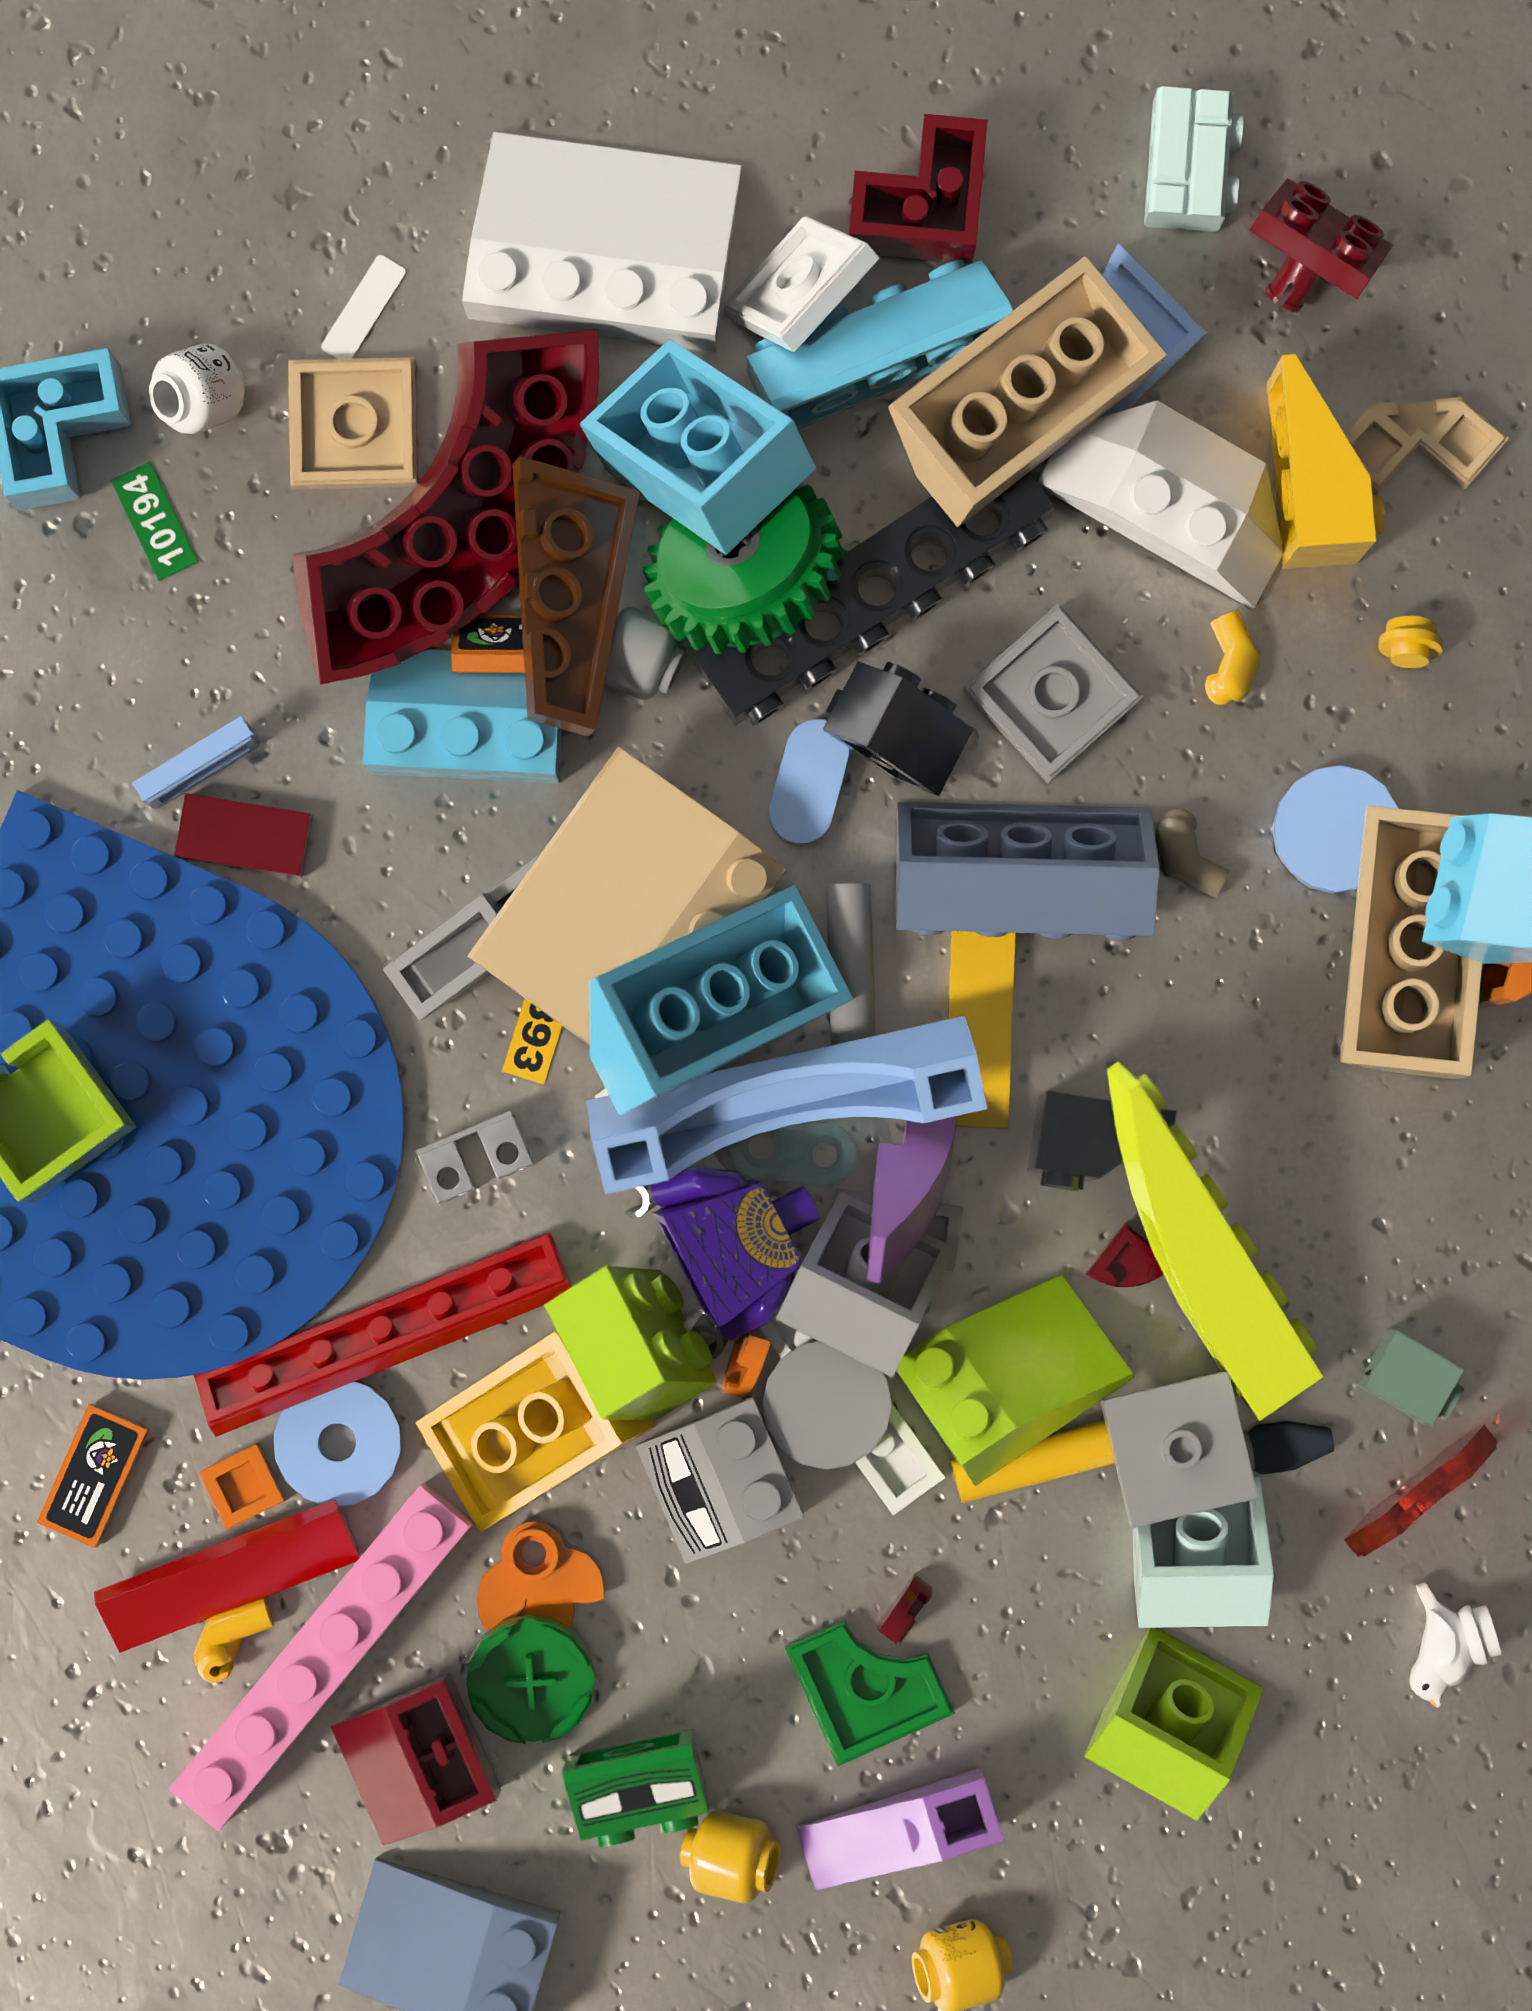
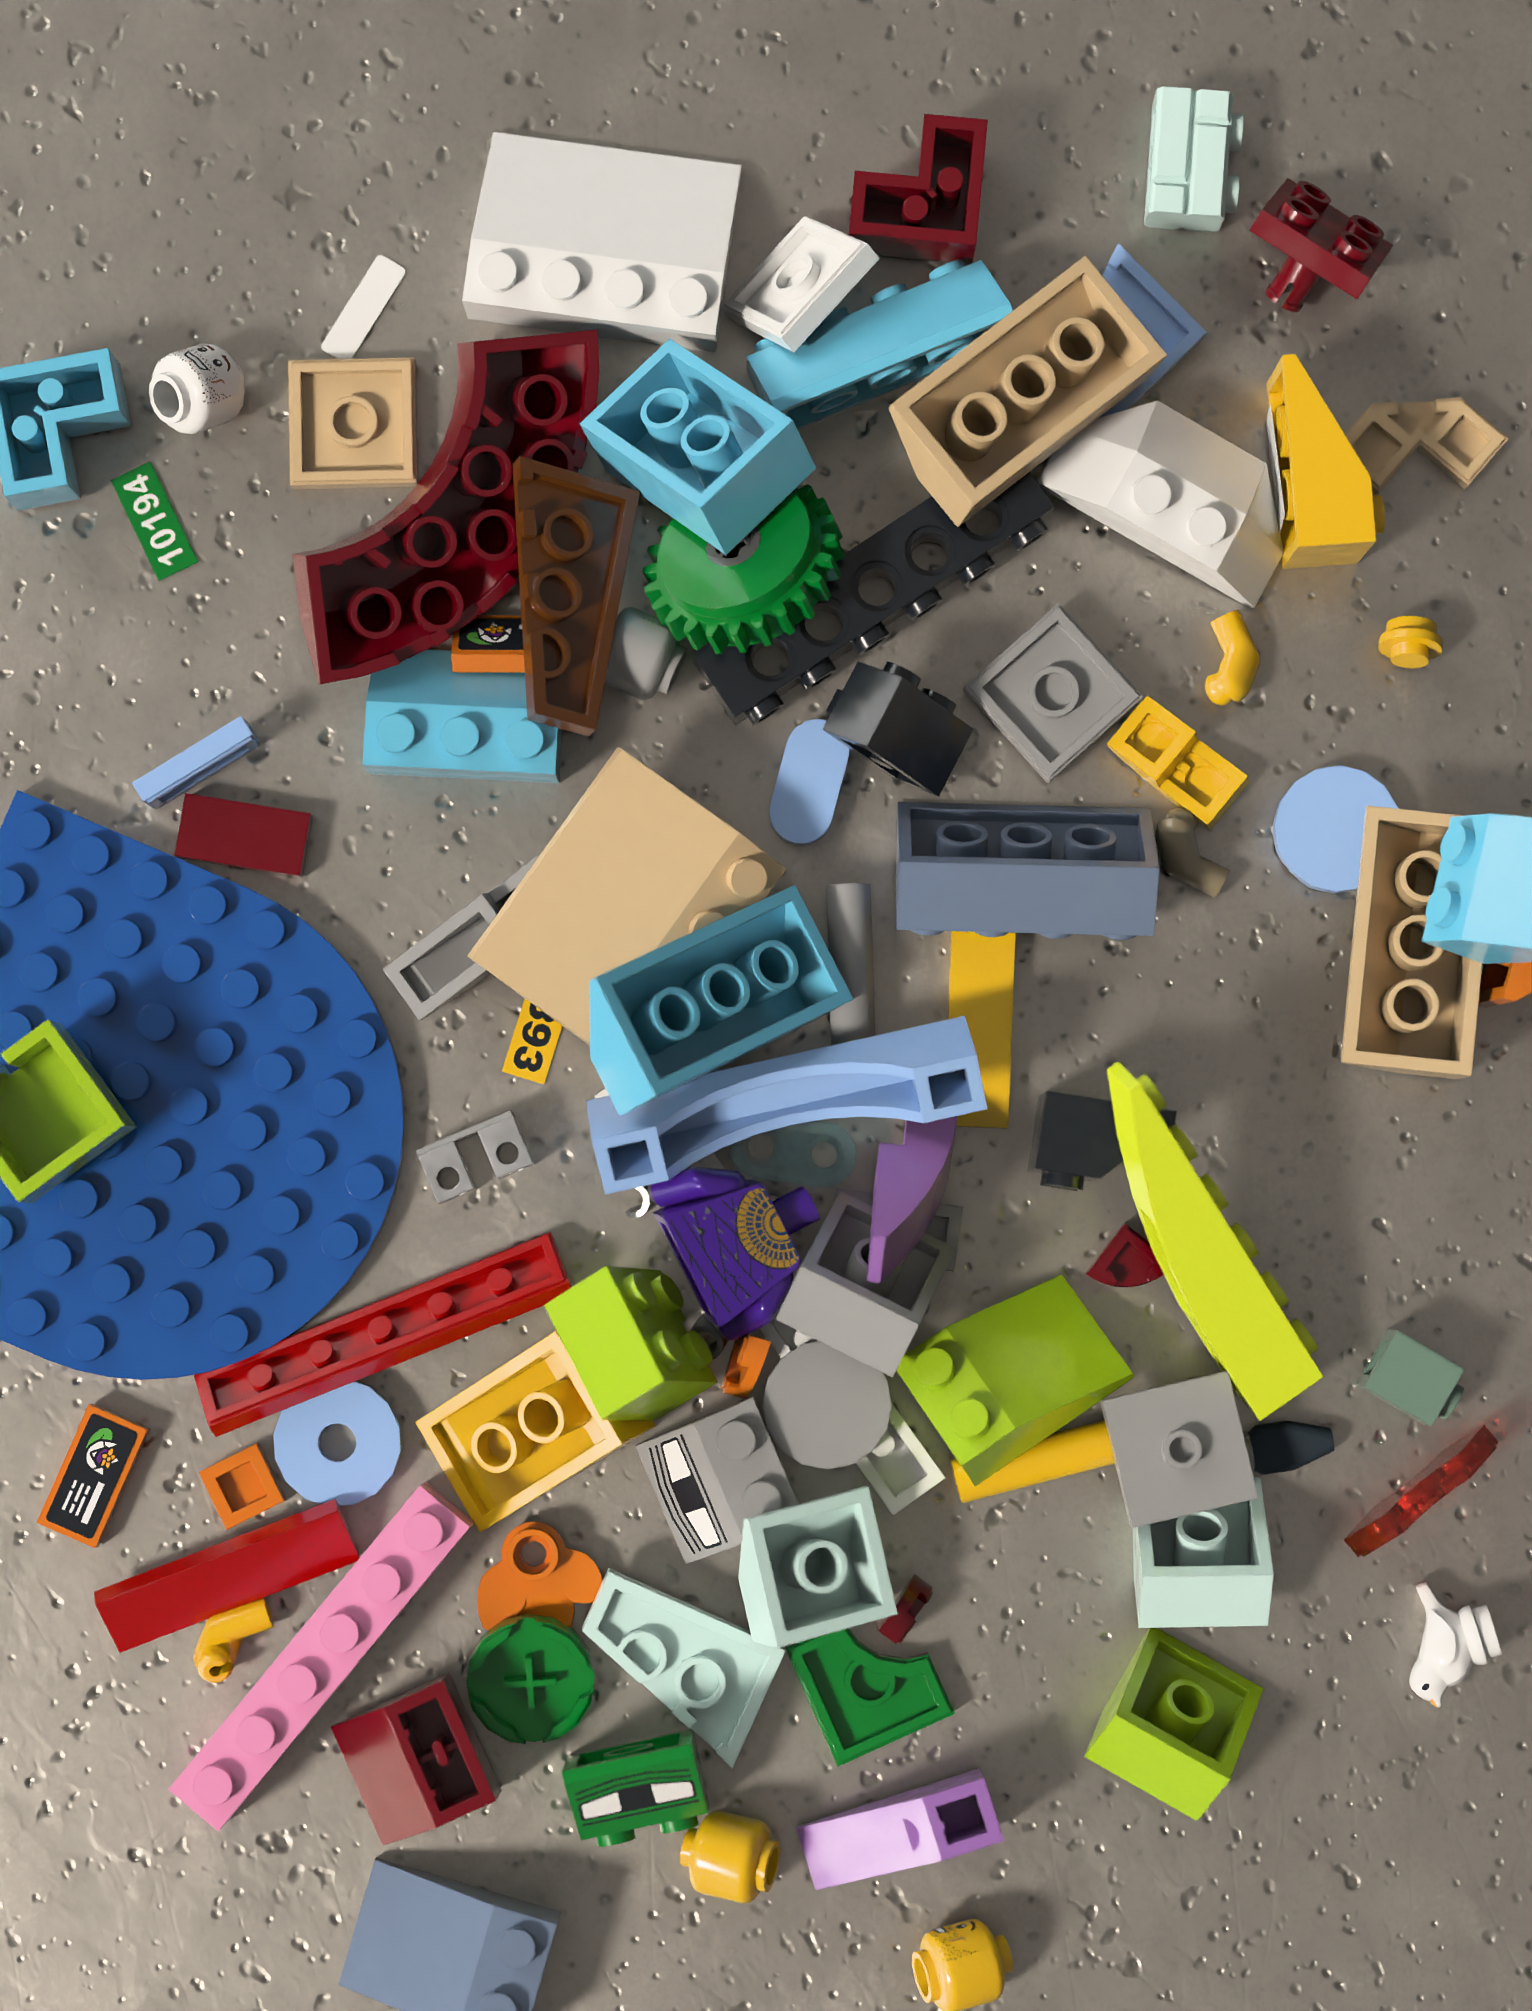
(686, 1657): none -> light aqua wing
(814, 1569): none -> light aqua slope
(1177, 762): none -> yellow slope
(1275, 468): none -> white sticker

